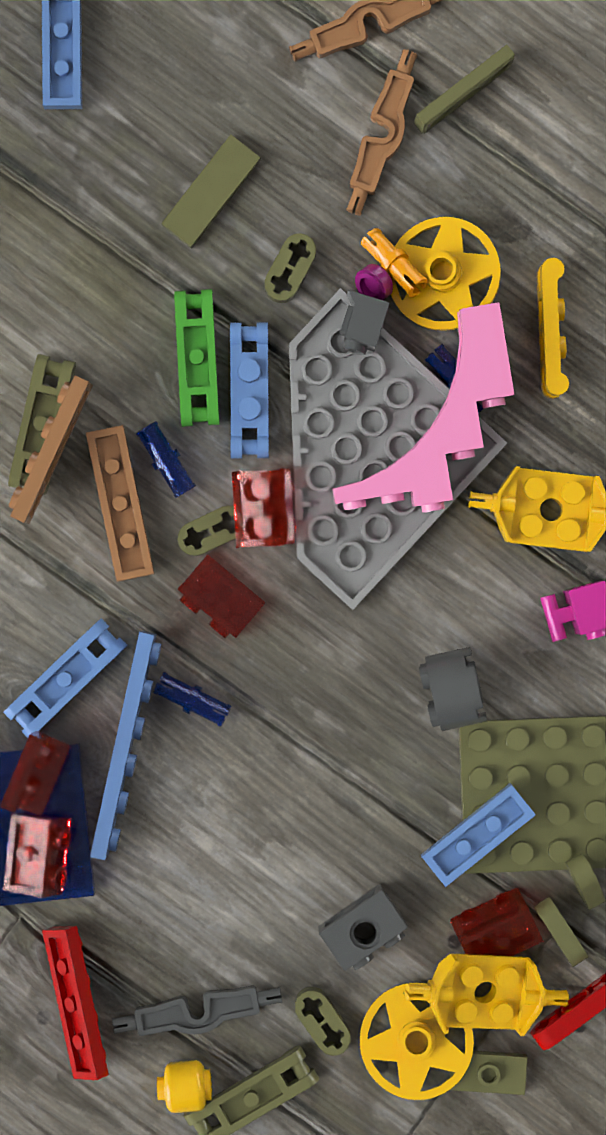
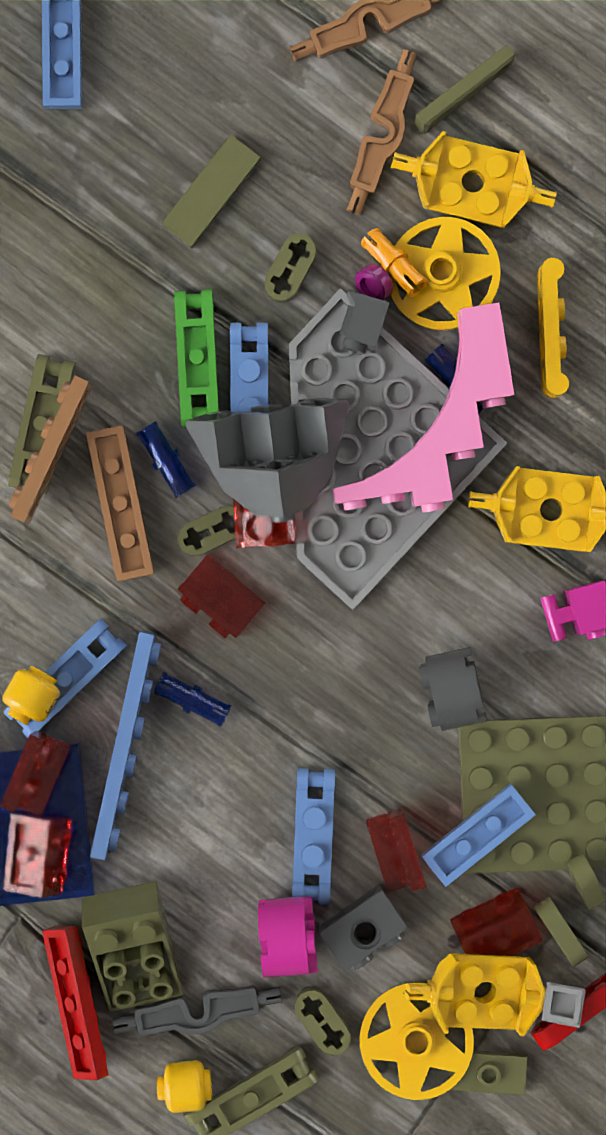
(31, 695): none -> yellow head
(131, 946): none -> olive slope
(272, 456): none -> dark grey brick
(287, 936): none -> dark pink brick
(313, 834): none -> medium blue plate
(395, 851): none -> clear red bracket
(503, 173): none -> yellow plate
(563, 1004): none -> light grey tile

